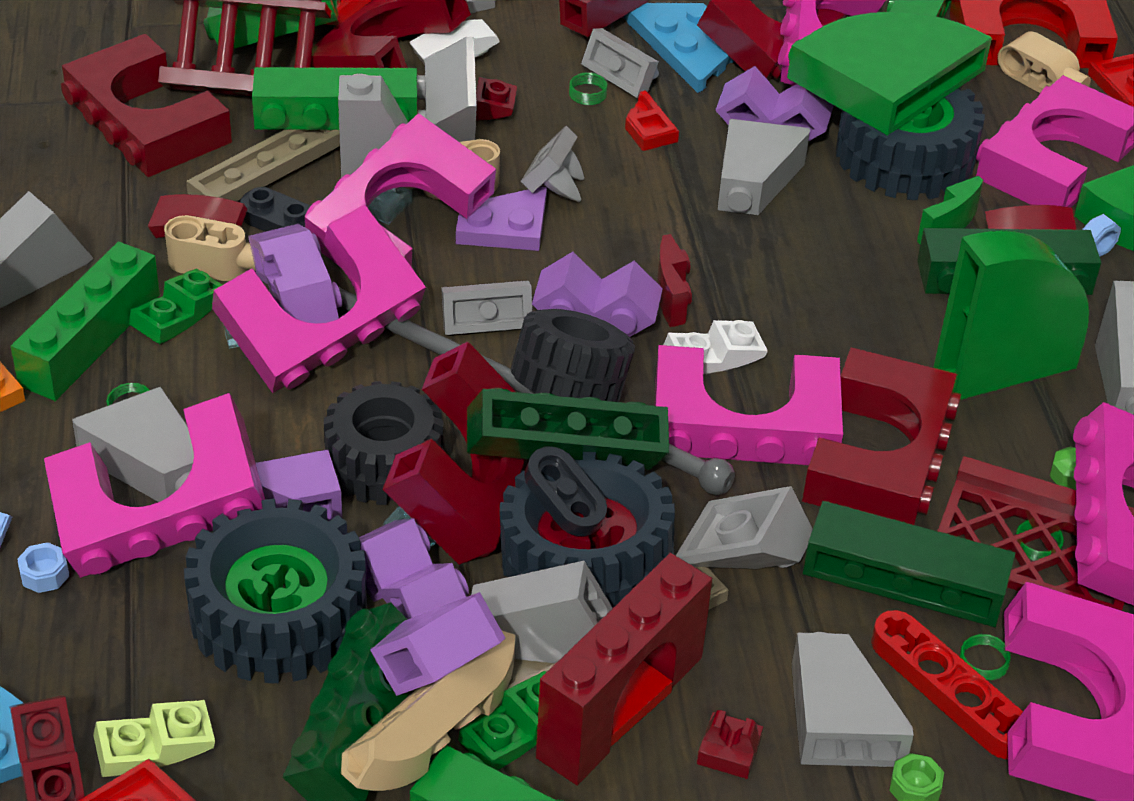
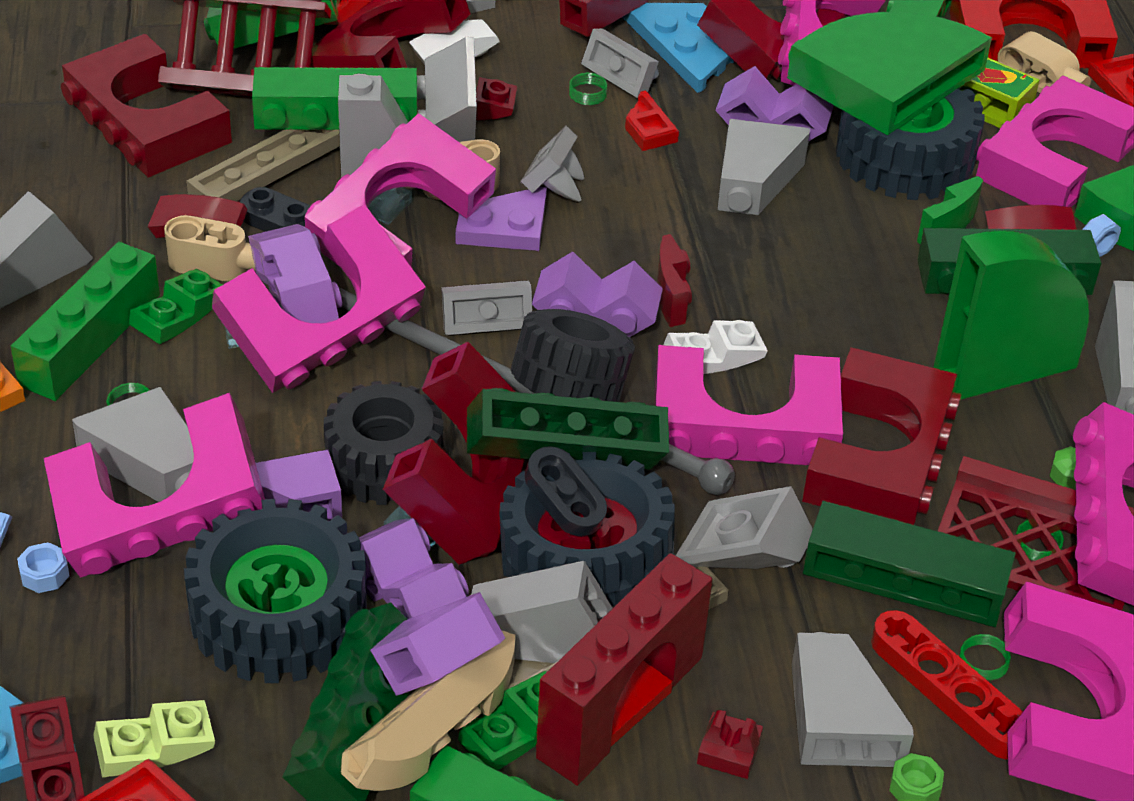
(1002, 91): none -> lime brick

